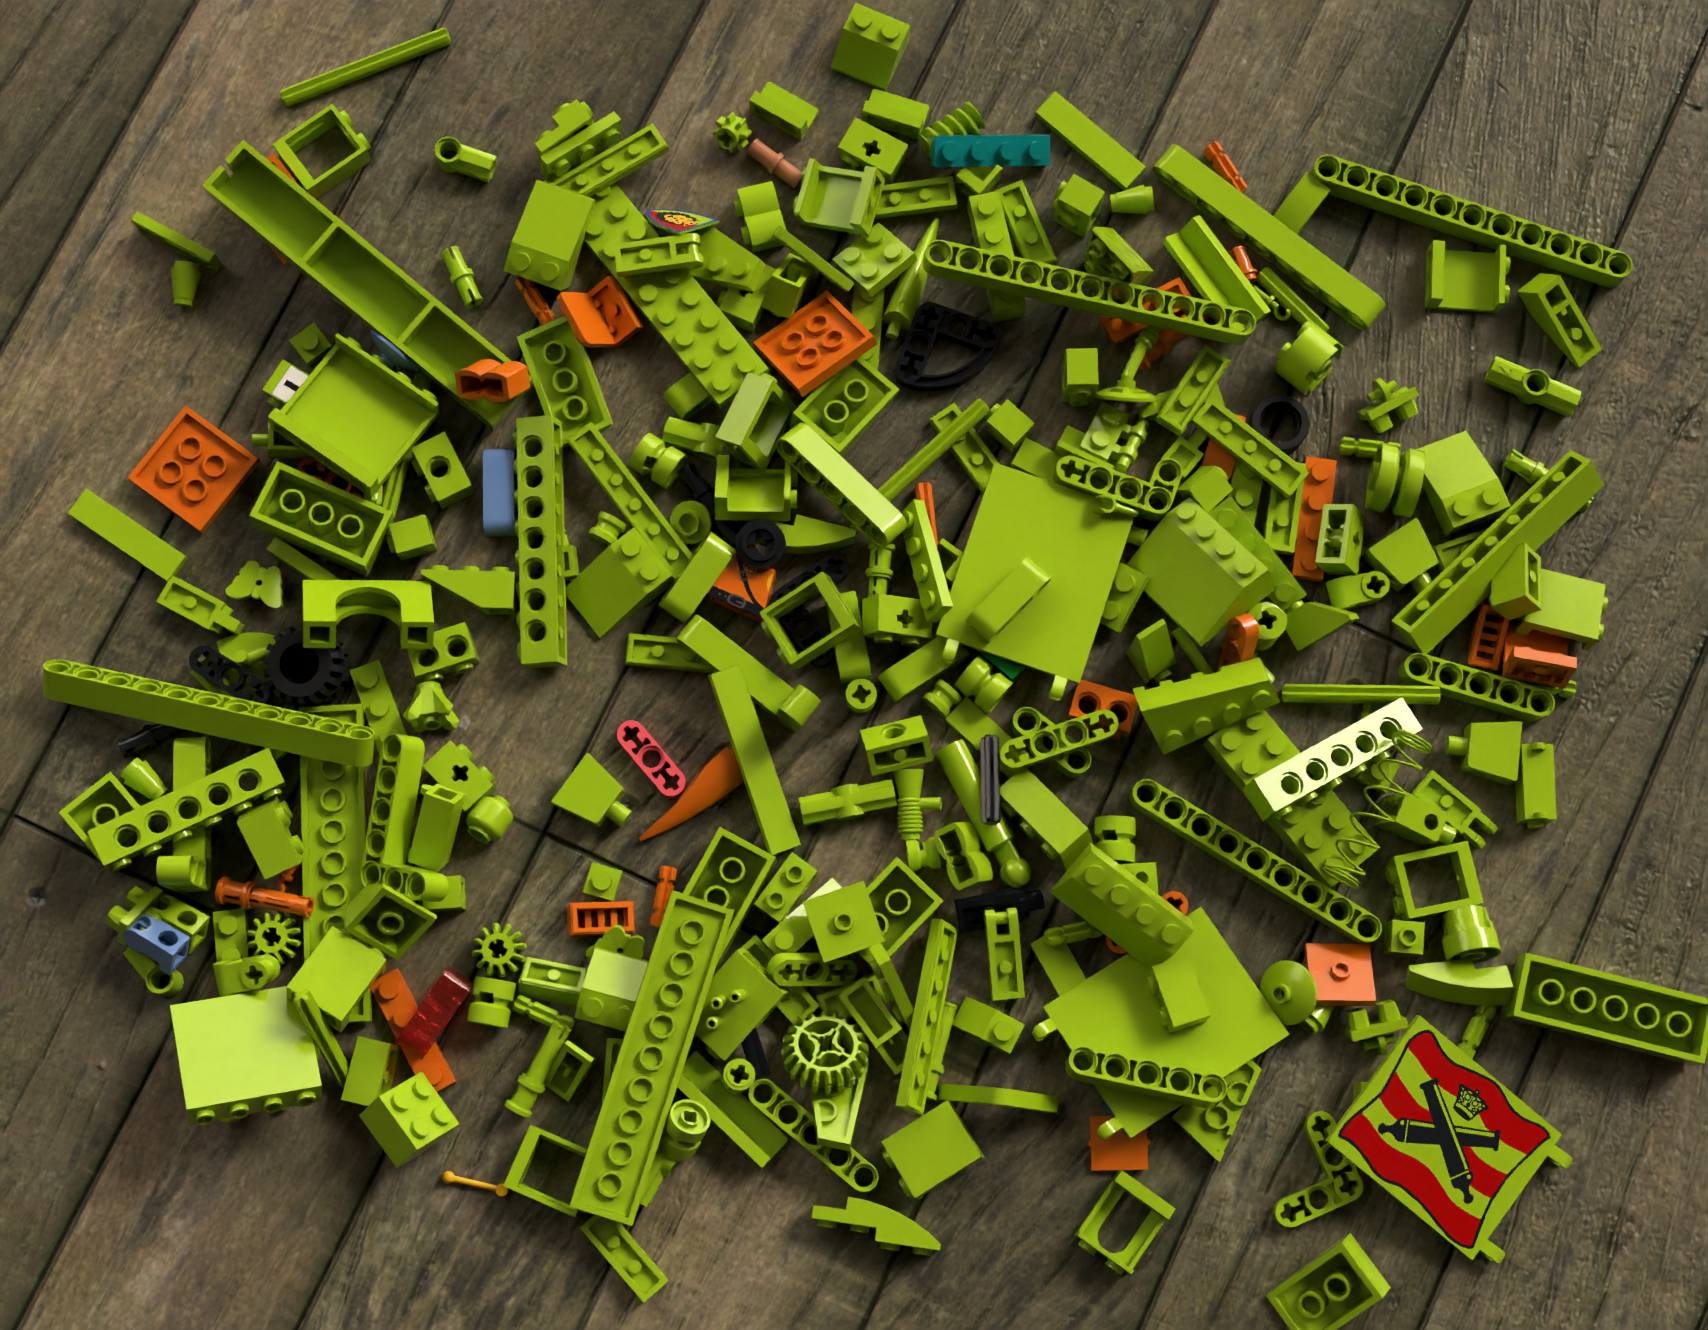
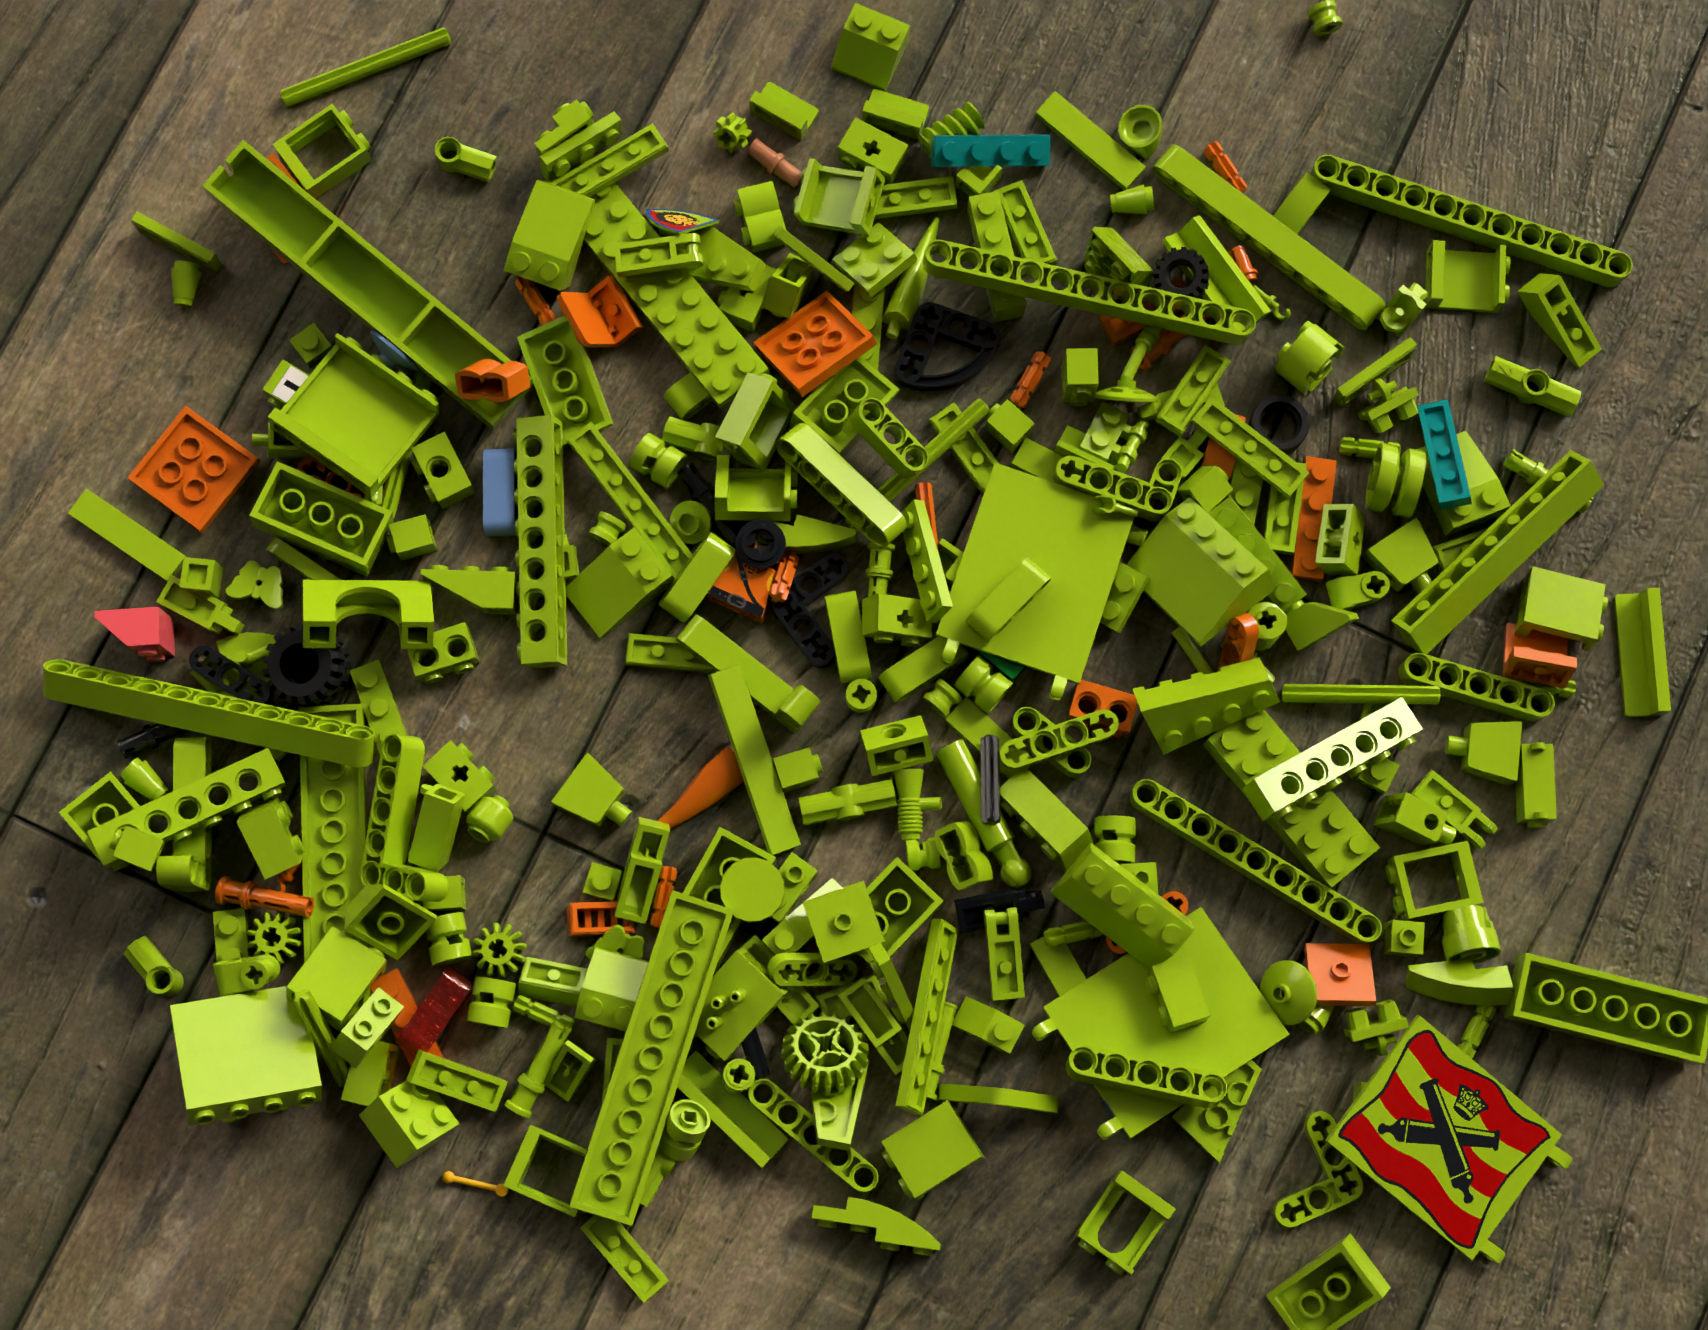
(137, 848): none -> lime brick
(143, 630): none -> coral slope
(159, 926): hips -> none
(201, 576): none -> lime panel
(367, 1027): none -> lime brick
(430, 709): lime rock -> none
(450, 928): none -> lime wheel
(456, 1080): none -> lime plate
(462, 277): lime pin -> none
(630, 746): coral beam -> none
(642, 870): none -> lime slope
(752, 889): none -> lime tile
(773, 629): lime window -> none
(784, 576): none -> orange axle
(797, 769): none -> lime brick
(904, 444): none -> lime beam
(1030, 379): none -> orange axle
(1077, 205): lime brick -> none
(1118, 1150): orange piece -> none
(1141, 130): none -> lime piece
(1152, 653): lime slope -> none
(1186, 258): none -> black tyre
(1289, 298): lime axle -> none
(1324, 18): none -> lime wheel
(1337, 872): lime piece -> none
(1376, 370): none -> lime tile
(1403, 309): none -> lime hips
(1444, 455): none -> teal plate
(1476, 633): orange slope -> none
(1518, 584): lime slope -> none
(1642, 654): none -> lime panel

